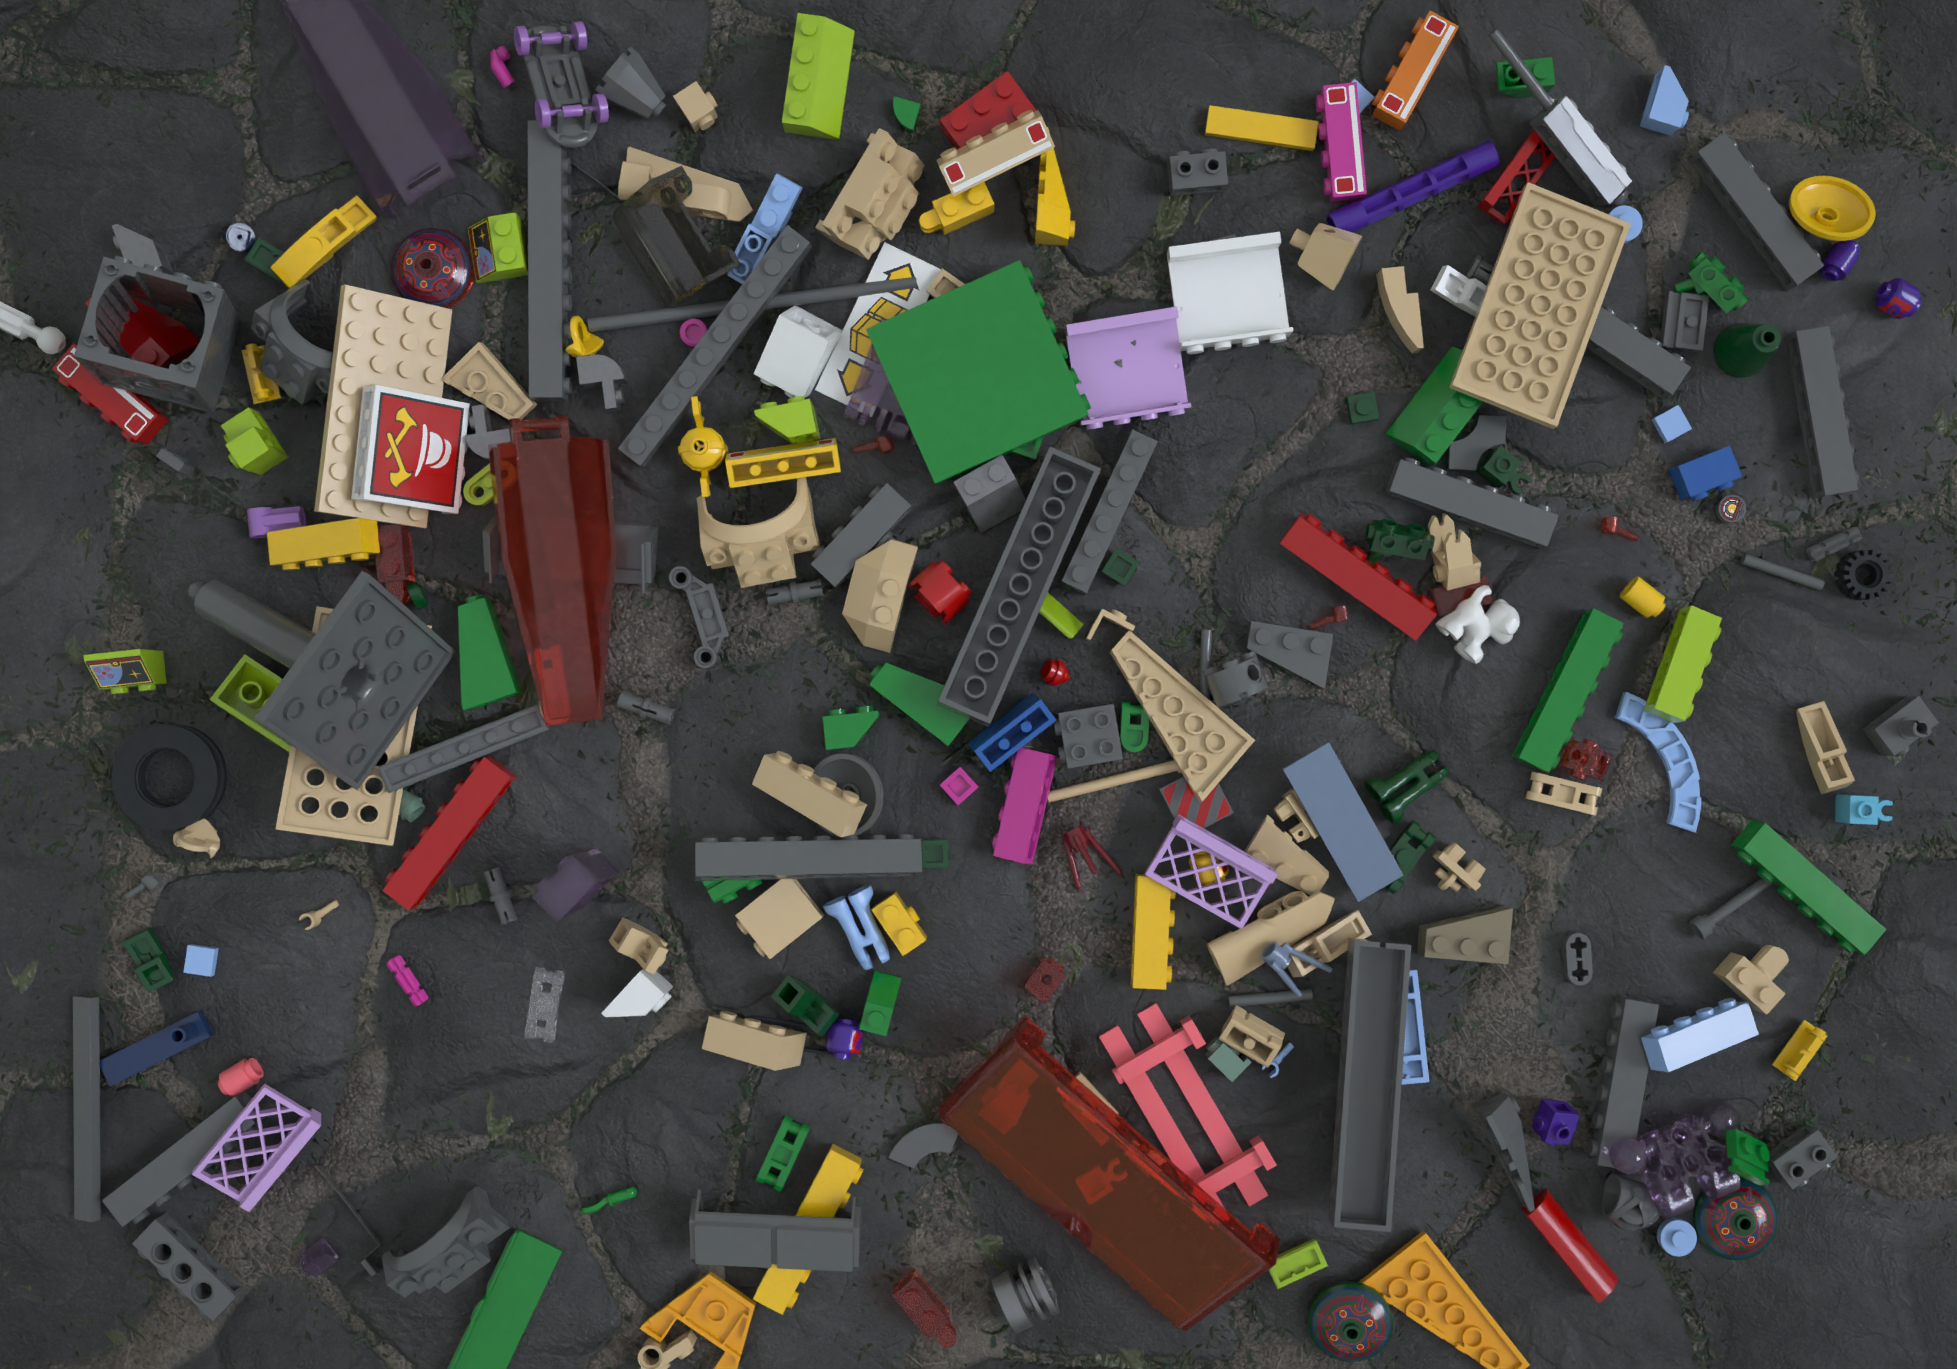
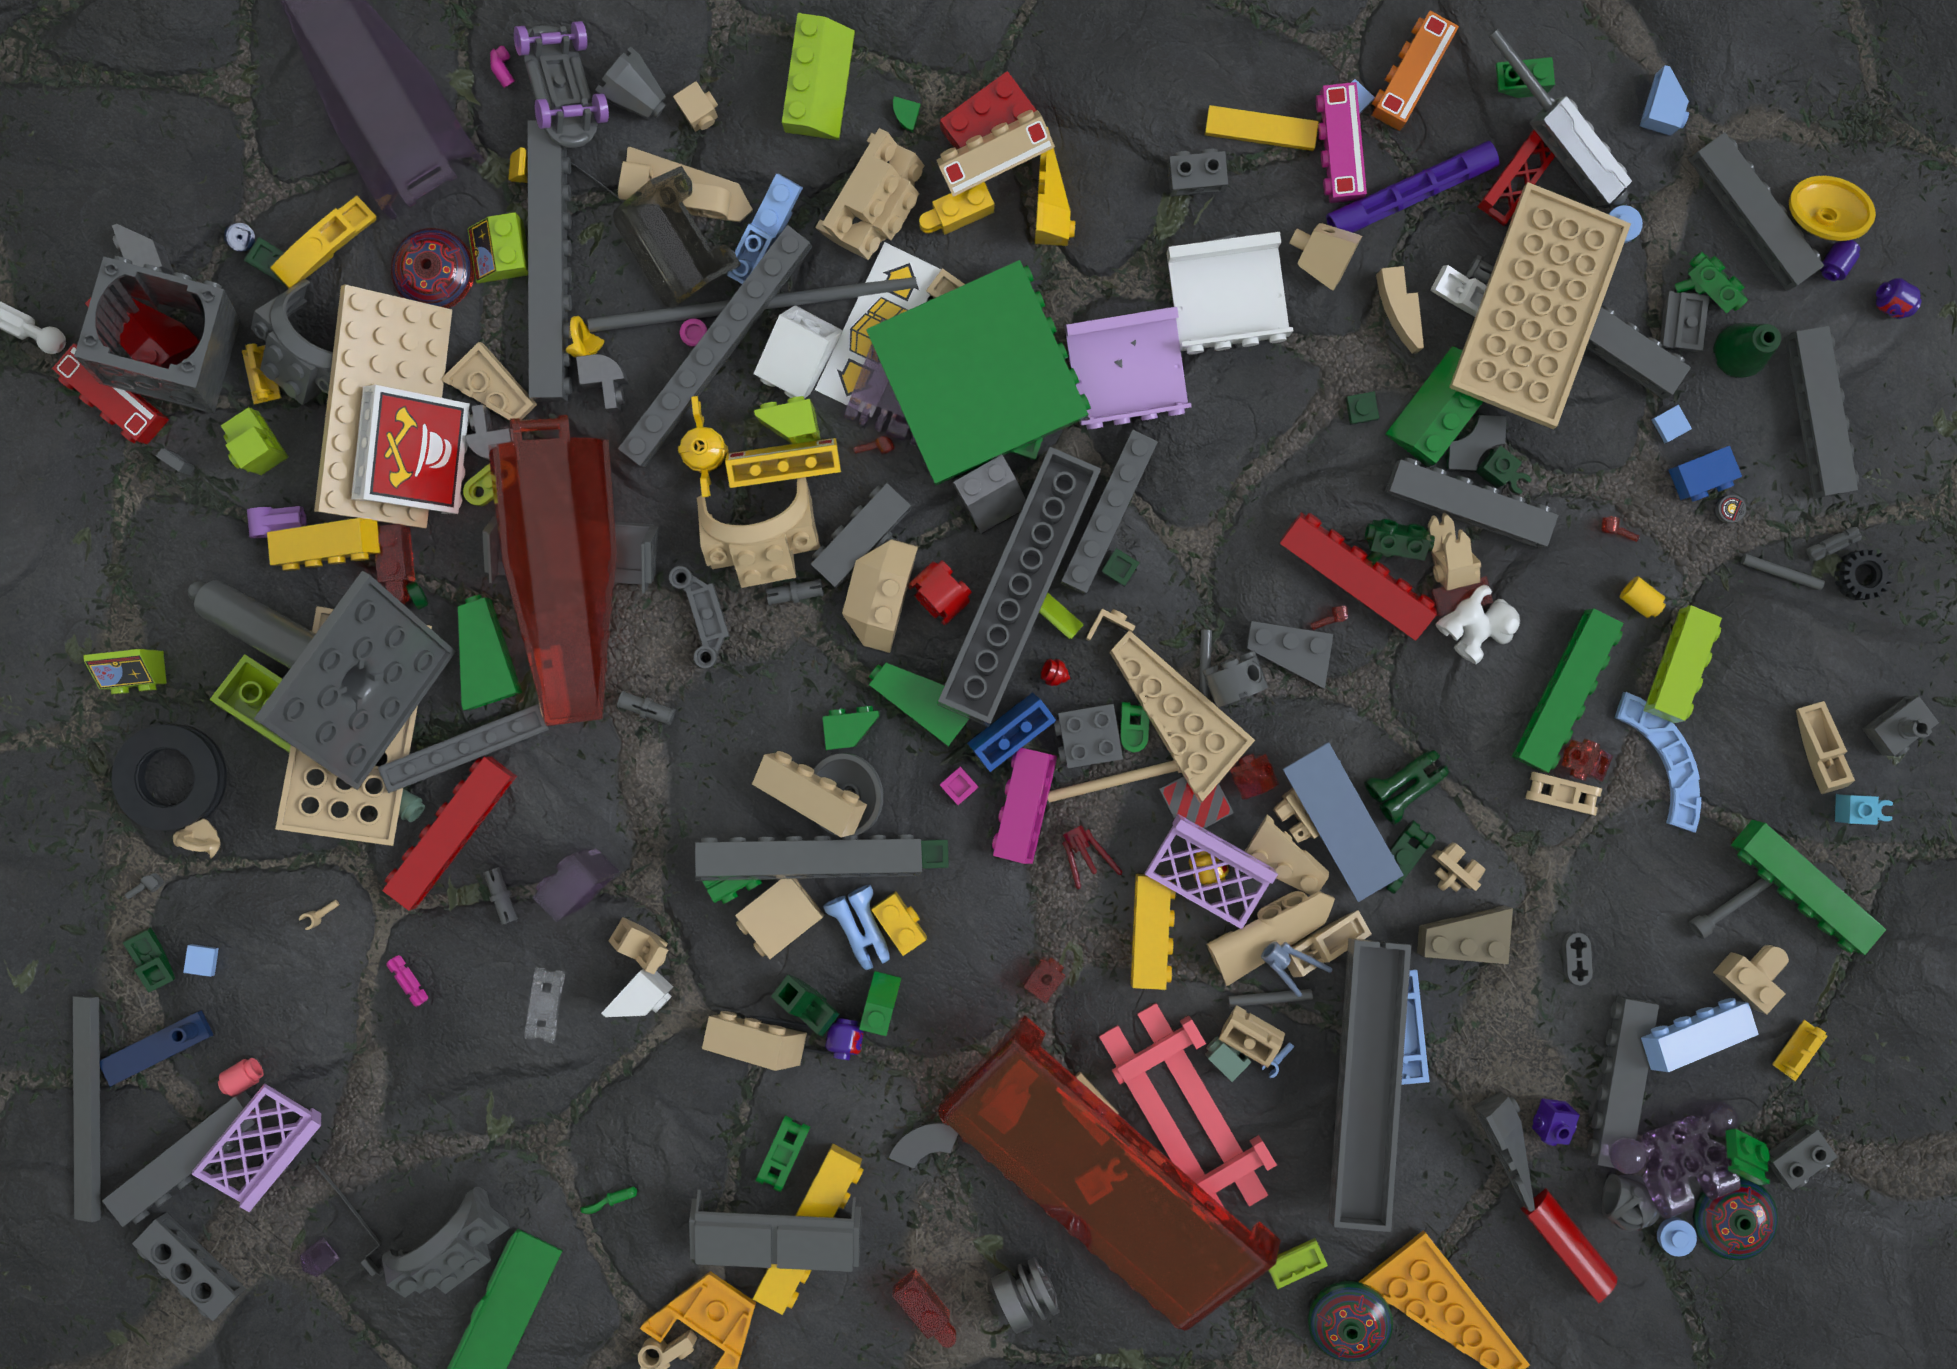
(519, 166): none -> yellow slope
(1253, 775): none -> clear red brick

